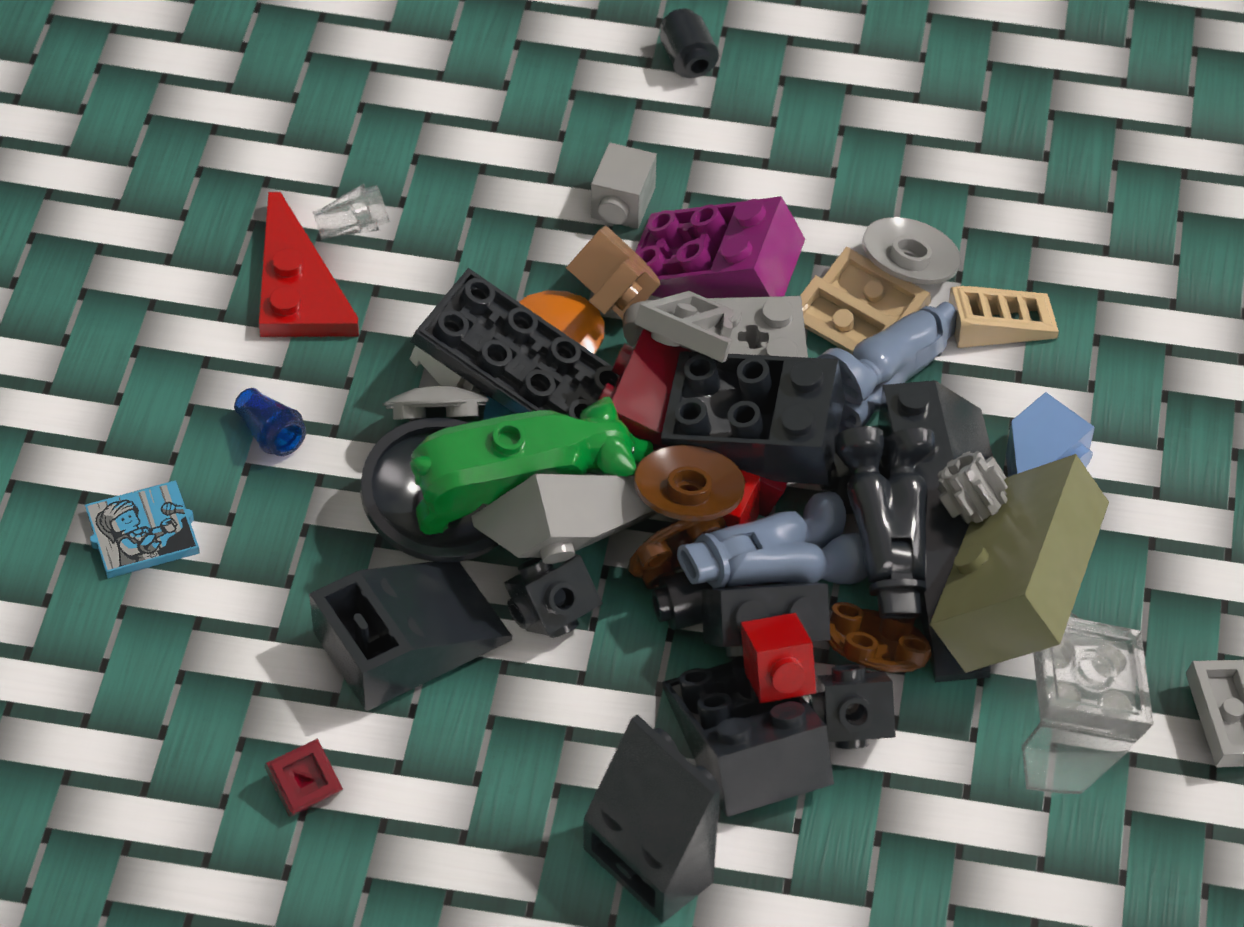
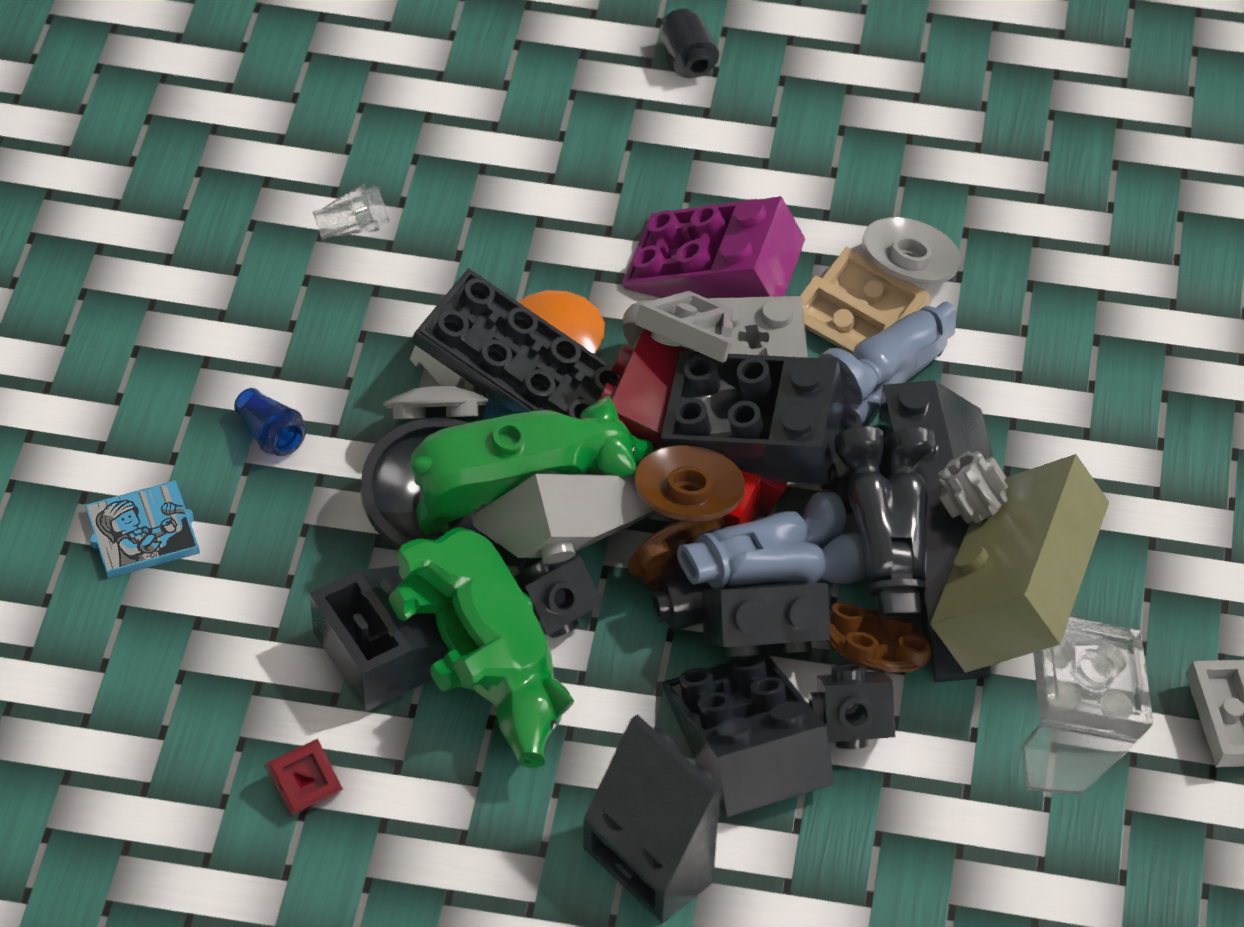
(297, 286): red wing -> none
(489, 634): none -> green animal
(613, 273): medium nougat brick -> none
(623, 185): light grey brick -> none
(778, 657): red brick -> none
(978, 327): tan slope -> none
(1046, 434): medium blue slope -> none

